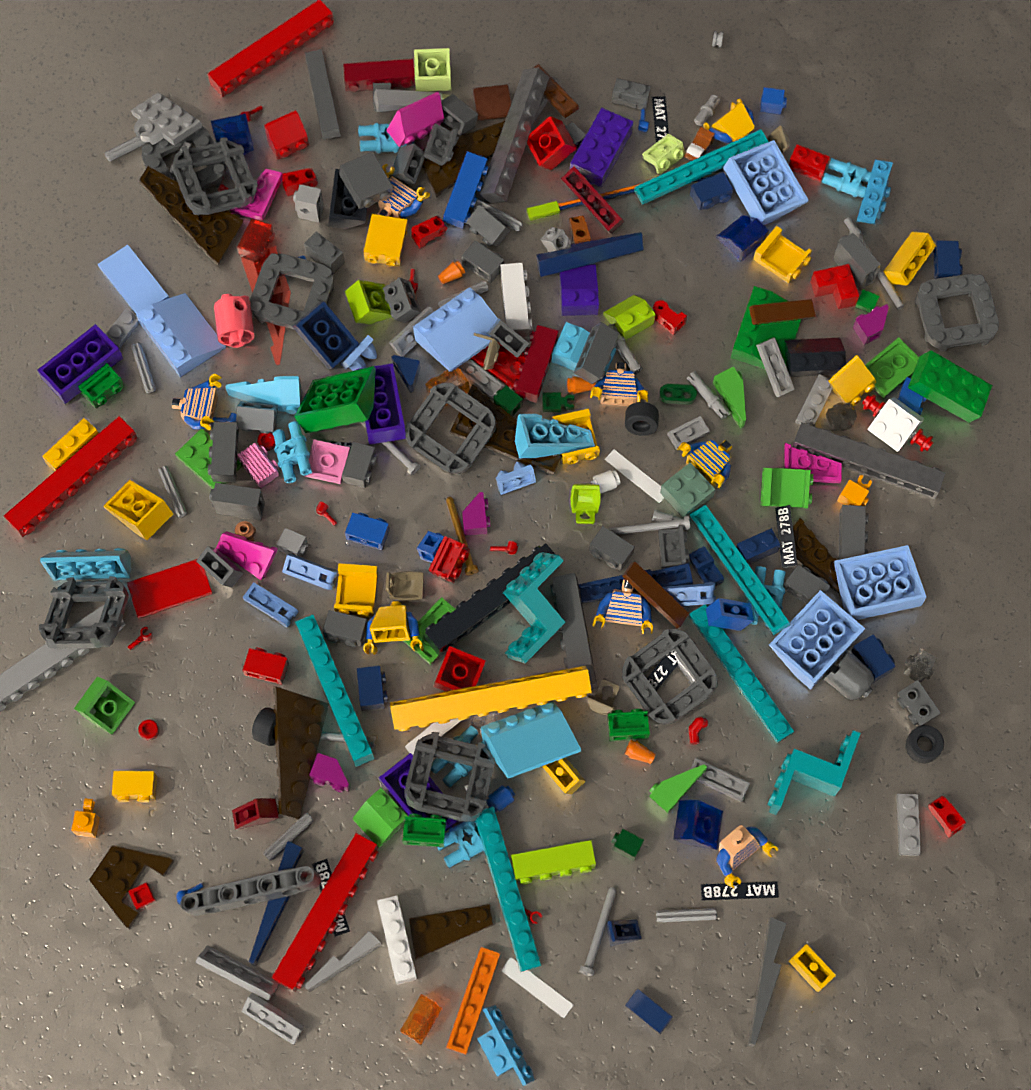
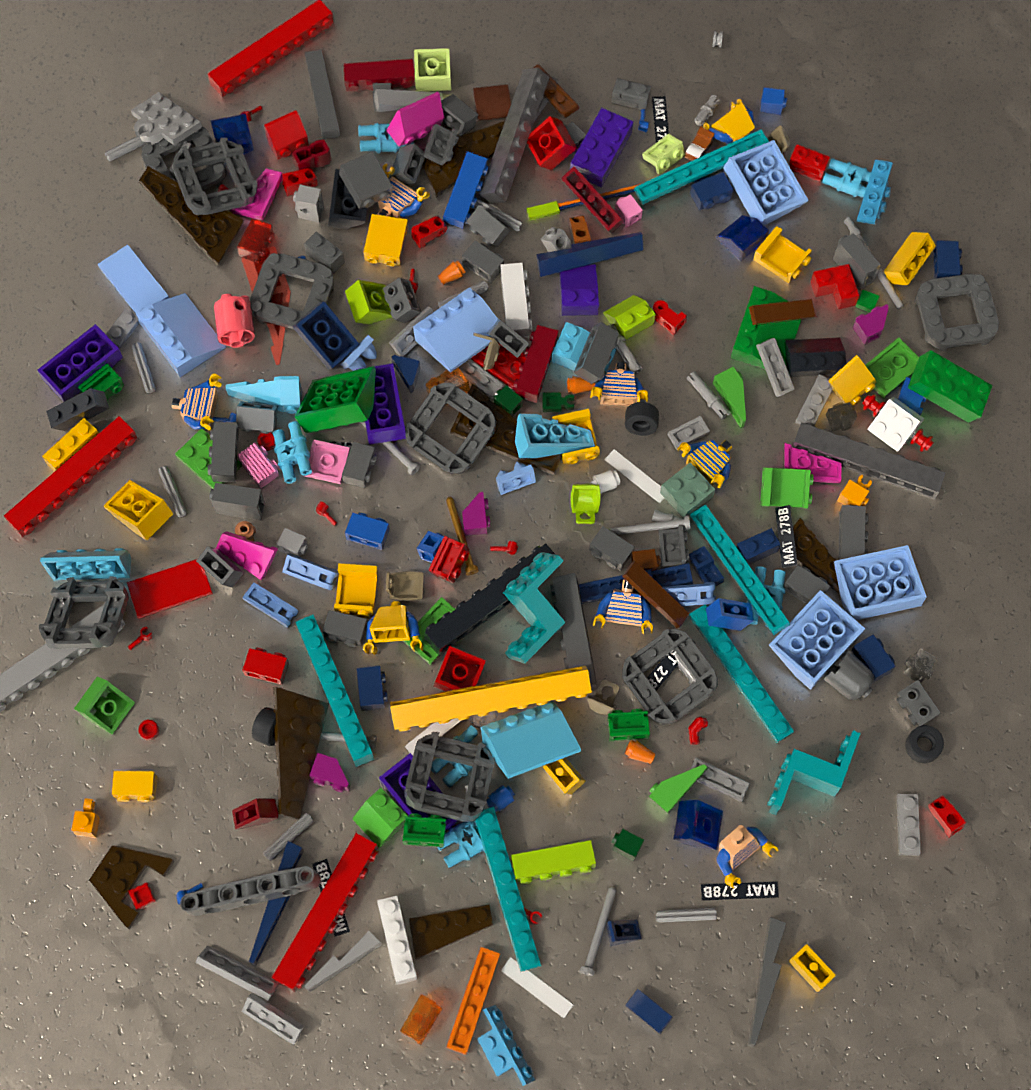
(75, 409): none -> black brick
(313, 156): none -> dark red brick
(628, 210): none -> bright pink brick
(646, 559): none -> reddish brown brick
(677, 394): dark green plate -> none

